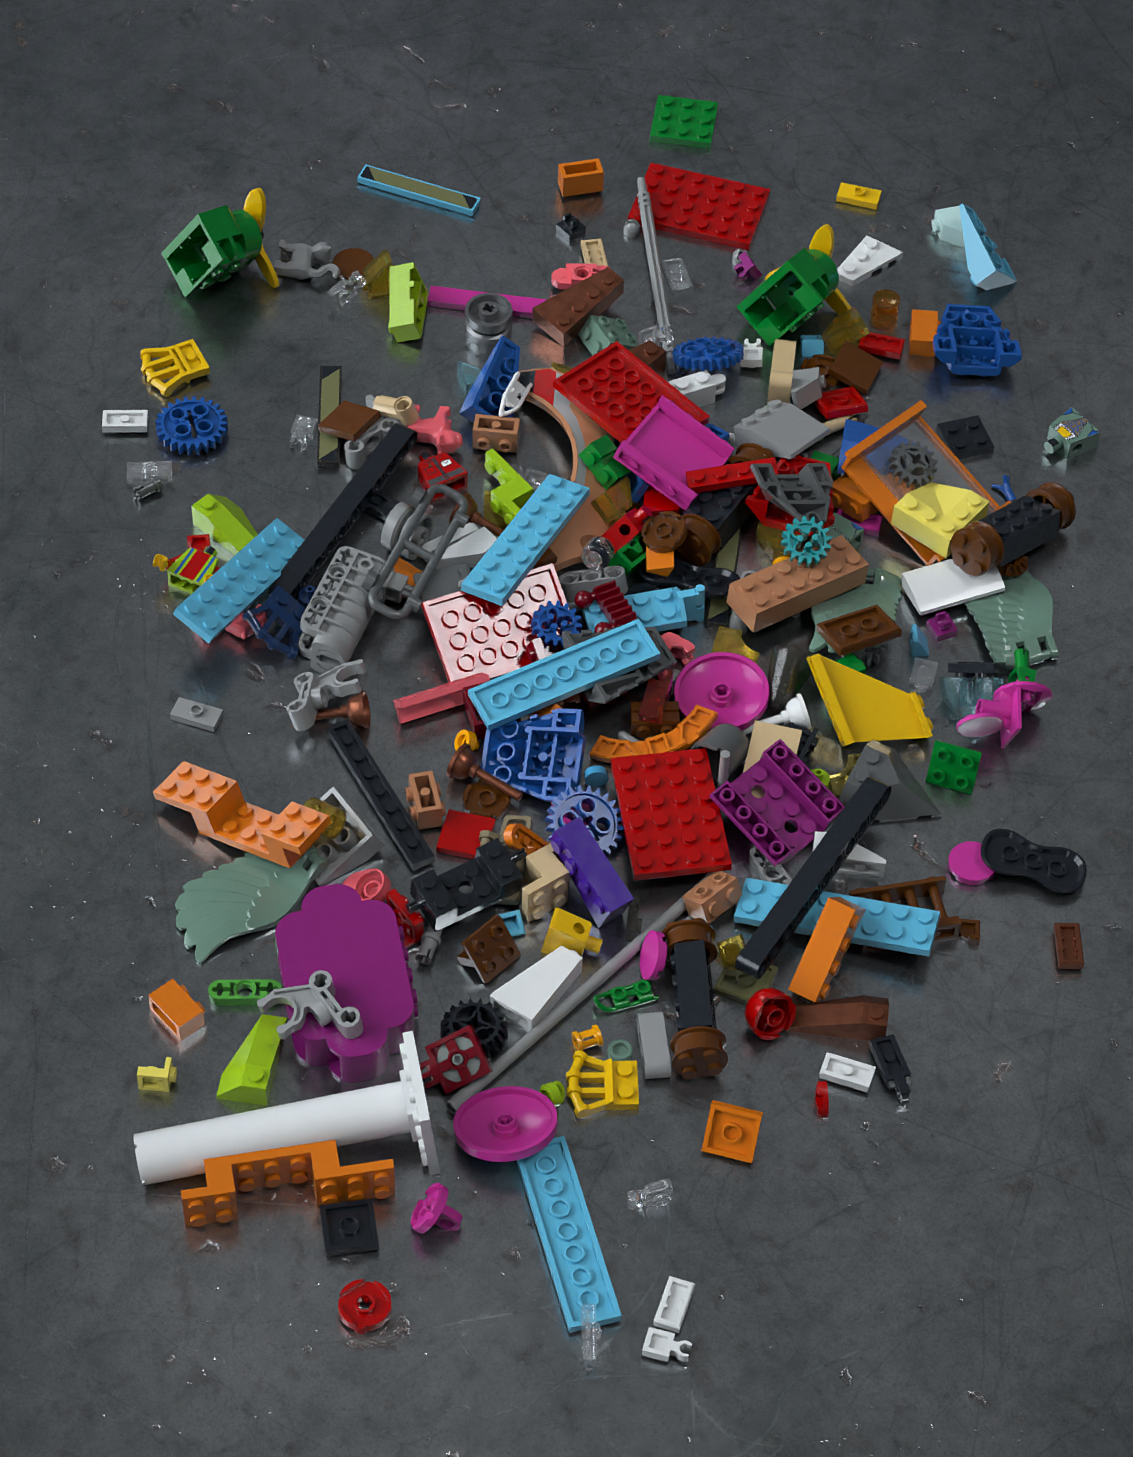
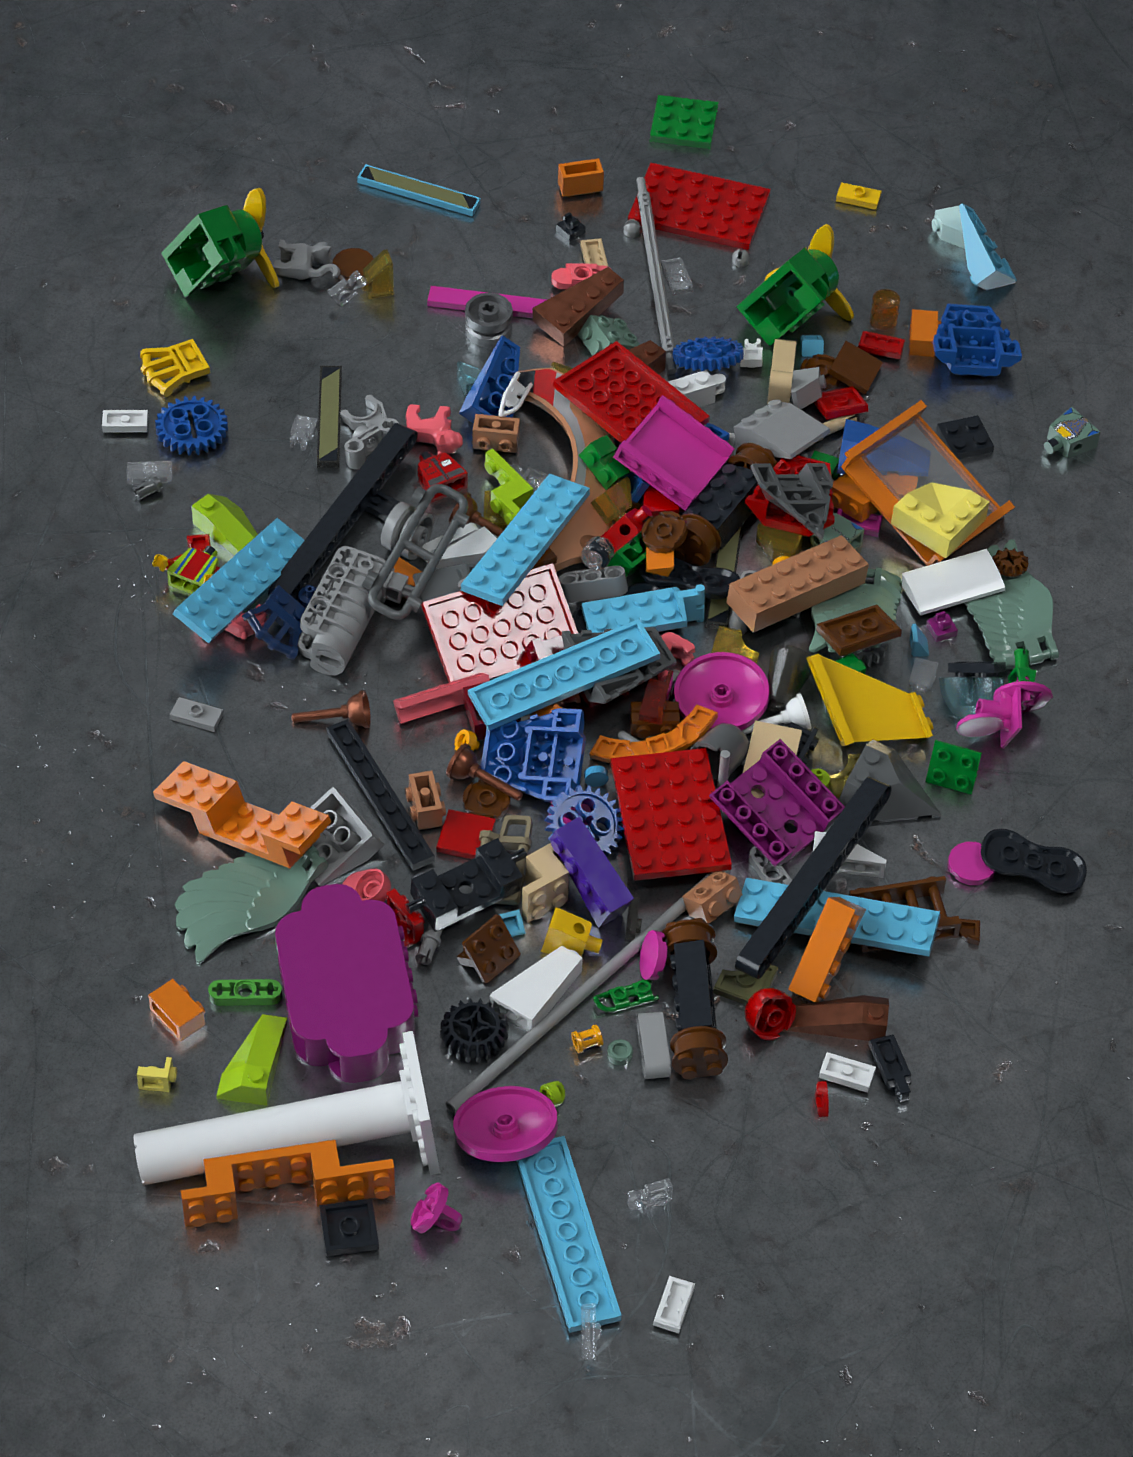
(314, 691): light grey piece -> none
(316, 1000): light grey piece -> none
(336, 815): clear yellow wheel -> none
(349, 420): reddish brown tile -> none
(361, 1319): red plate -> none
(397, 408): tan piece -> none
(407, 302): lime wedge -> none
(455, 1060): dark red piece -> none
(519, 836): orange plate -> none
(545, 617): blue gear -> none
(611, 603): dark red gear -> none
(619, 1082): yellow plate -> none
(655, 334): clear plate -> none
(661, 1345): white plate -> none
(725, 476): red plate -> none
(730, 949): clear yellow slope -> none
(732, 1131): orange tile -> none
(748, 267): magenta tile -> none
(794, 542): teal gear -> none
(845, 327): clear yellow slope -> none
(866, 259): white wing -> none
(912, 464): dark grey gear -> none
(1005, 489): blue bar -> none
(1013, 529): brick -> none
(1068, 946): copper plate -> none

